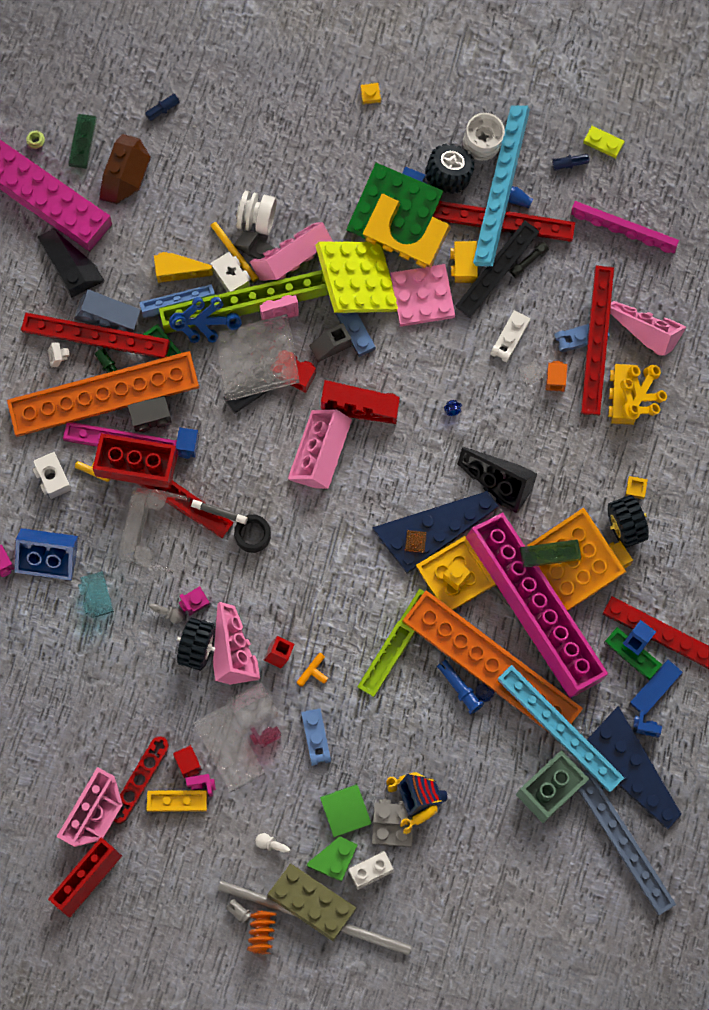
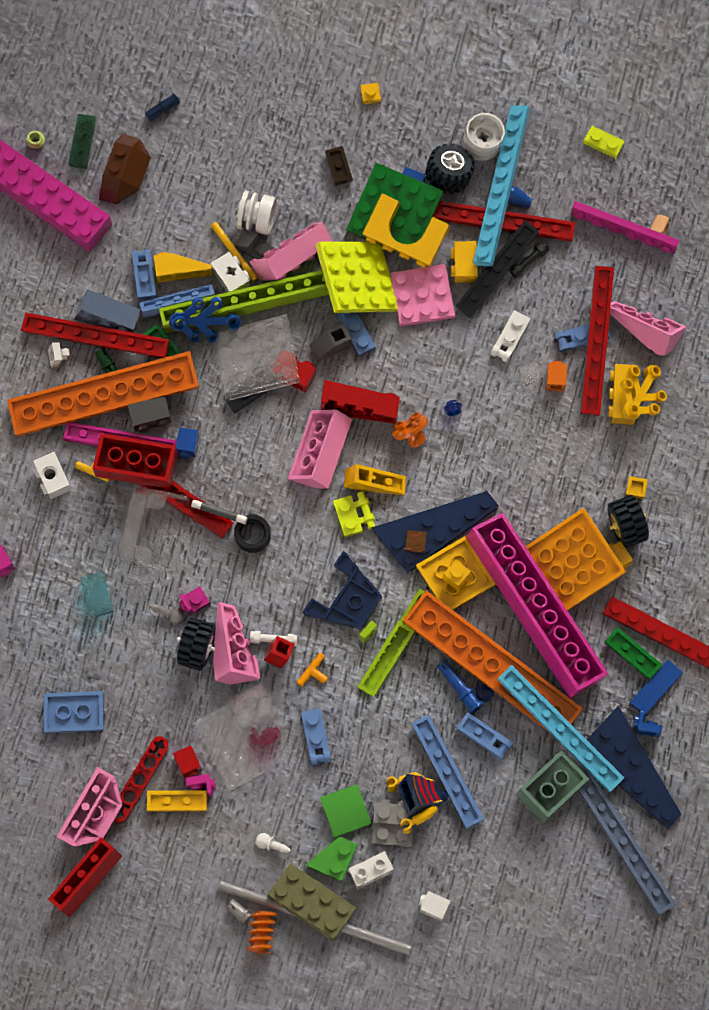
(45, 554): blue slope -> none
(72, 266): black wedge -> none
(73, 712): none -> medium blue plate
(144, 275): none -> medium blue plate
(256, 637): none -> white bar
(286, 305): bright pink plate -> none
(338, 165): none -> dark brown plate
(348, 516): none -> neon yellow plate
(353, 603): none -> dark blue wing
(368, 631): none -> lime tile
(374, 480): none -> yellow slope
(411, 430): none -> orange plate
(433, 905): none -> white brick
(447, 772): none -> medium blue plate
(484, 735): none -> medium blue plate
(503, 479): black wedge -> none
(550, 553): clear green plate -> none
(570, 161): dark blue axle -> none
(639, 637): blue brick -> none
(660, 224): none -> light nougat brick

